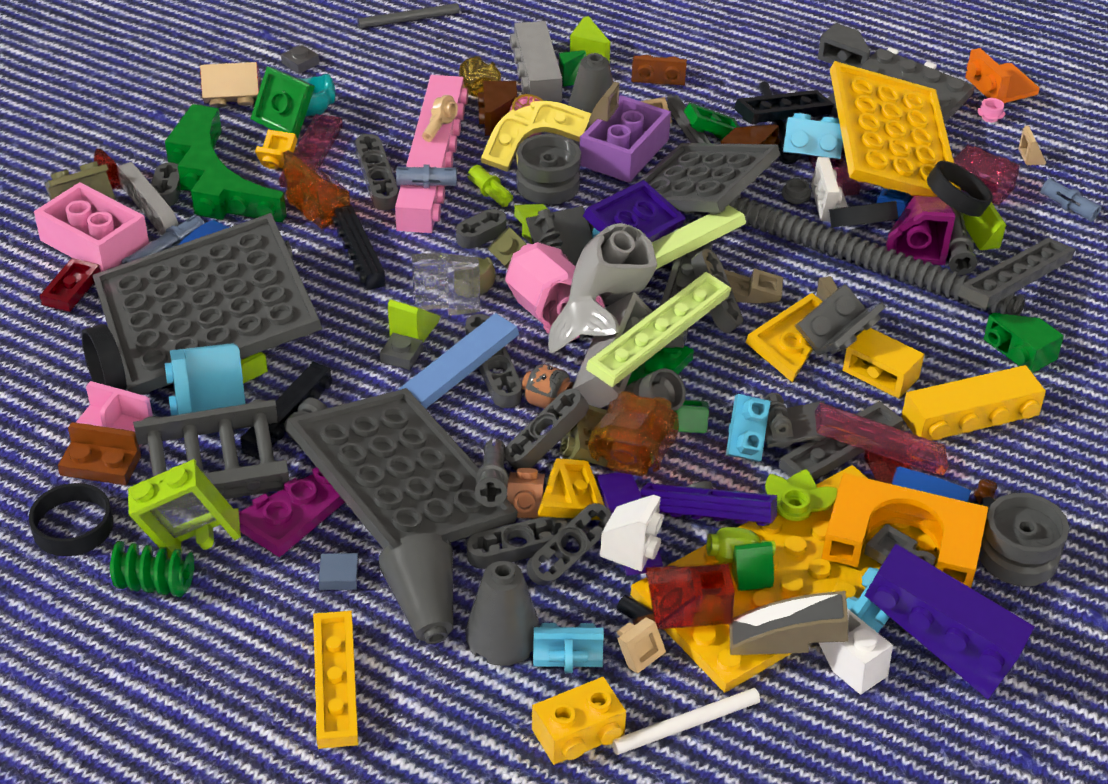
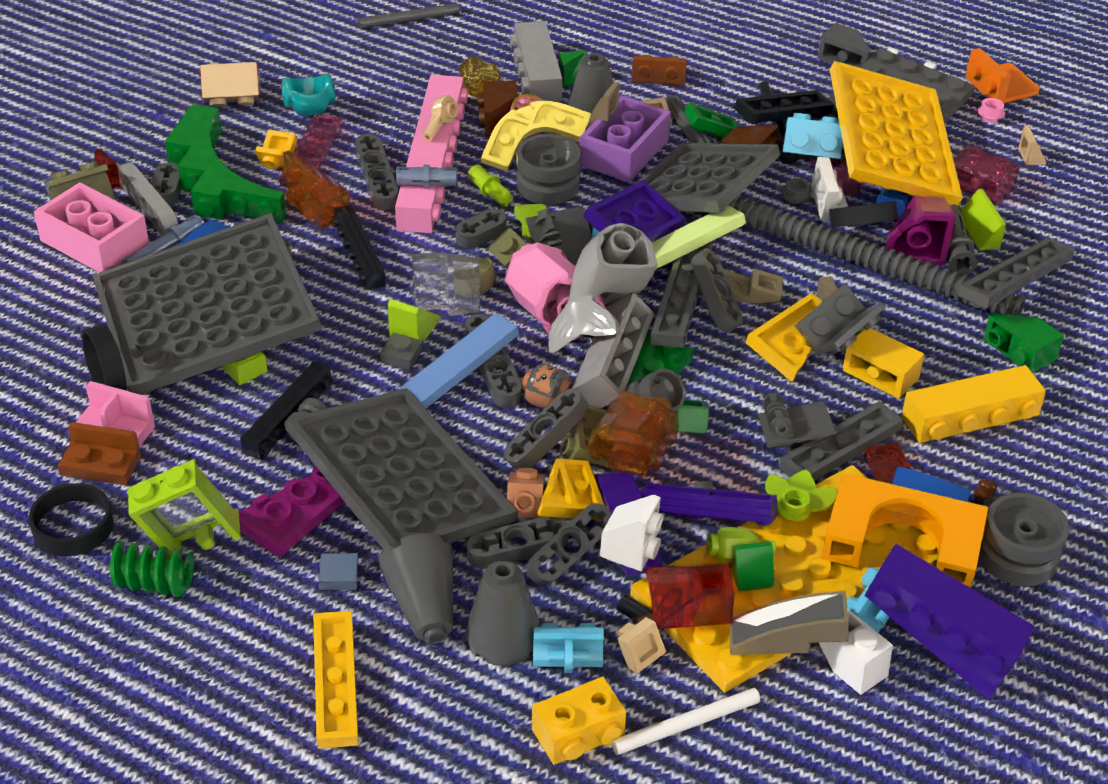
(69, 285): dark red plate -> none
(205, 378): medium azure bracket -> none
(234, 479): dark grey fence -> none
(282, 101): green tile -> none
(300, 59): flat silver plate -> none
(492, 476): dark grey pin -> none
(589, 38): lime slope -> none
(658, 329): yellowish green tile -> none
(748, 427): medium azure hips -> none
(881, 439): clear pink tile -> none
(883, 542): dark grey plate -> none
(979, 193): black tyre -> none
(1086, 209): sand blue pin -> none

